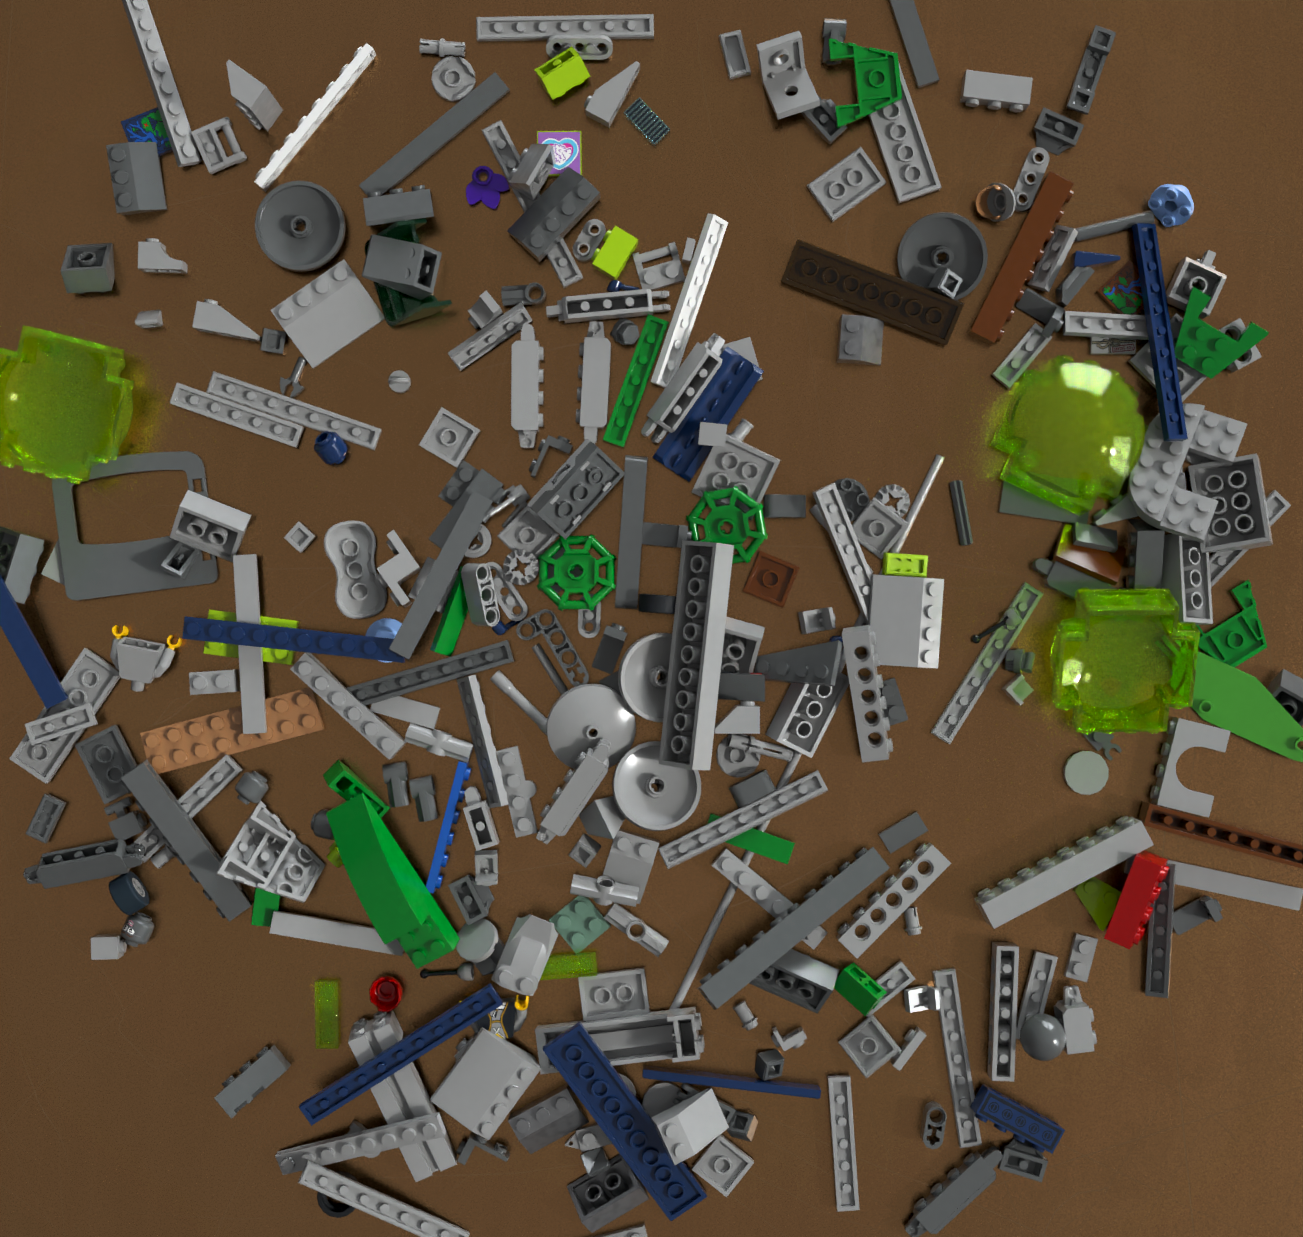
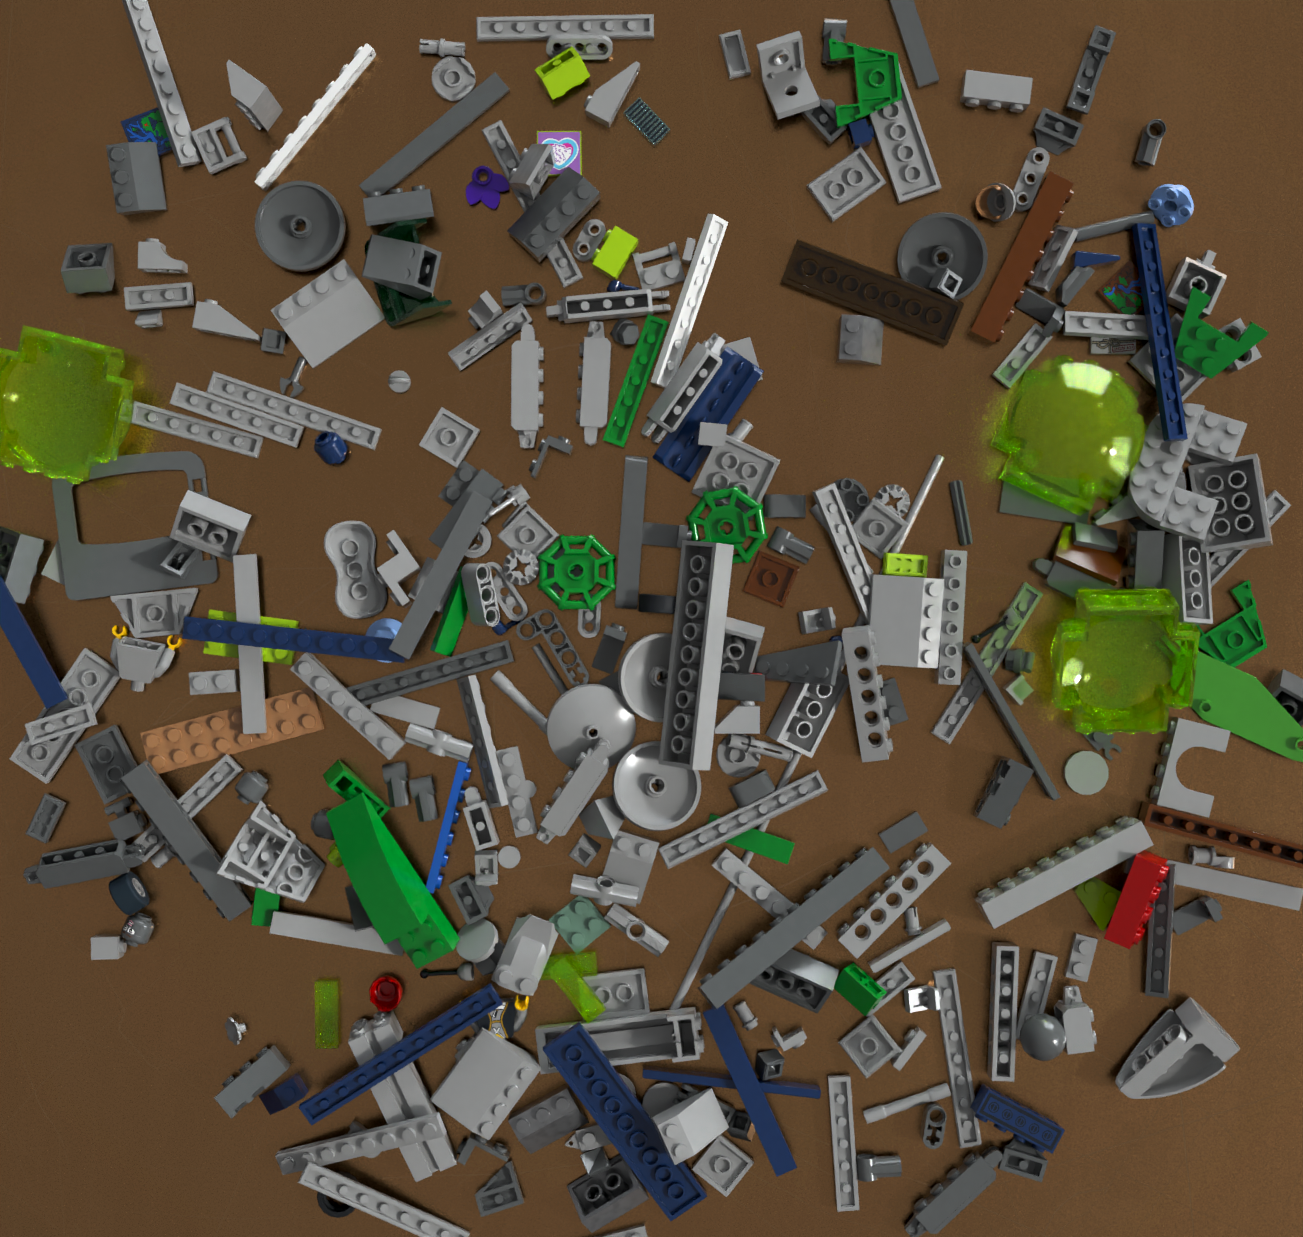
(156, 612): none -> light grey wing
(158, 296): none -> light grey plate
(196, 429): none -> light grey tile
(234, 1030): none -> light grey plant
(284, 1094): none -> dark blue slope
(300, 537): light grey plate -> none
(358, 914): none -> dark grey tile
(500, 1191): none -> dark grey wing
(509, 856): none -> light grey tile
(576, 488): dark grey piece -> none
(576, 989): none -> clear neon green plate
(750, 1090): none -> dark blue tile
(785, 543): none -> dark grey piece
(860, 133): none -> dark blue plate
(872, 1167): none -> dark grey piece
(909, 945): none -> light grey tile
(931, 1095): none -> light grey piece
(953, 571): none -> light grey brick
(1003, 792): none -> dark grey wedge
(1010, 721): none -> dark grey tile
(1150, 144): none -> dark grey piece
(1176, 1054): none -> light grey panel
(1208, 856): none -> light grey connector

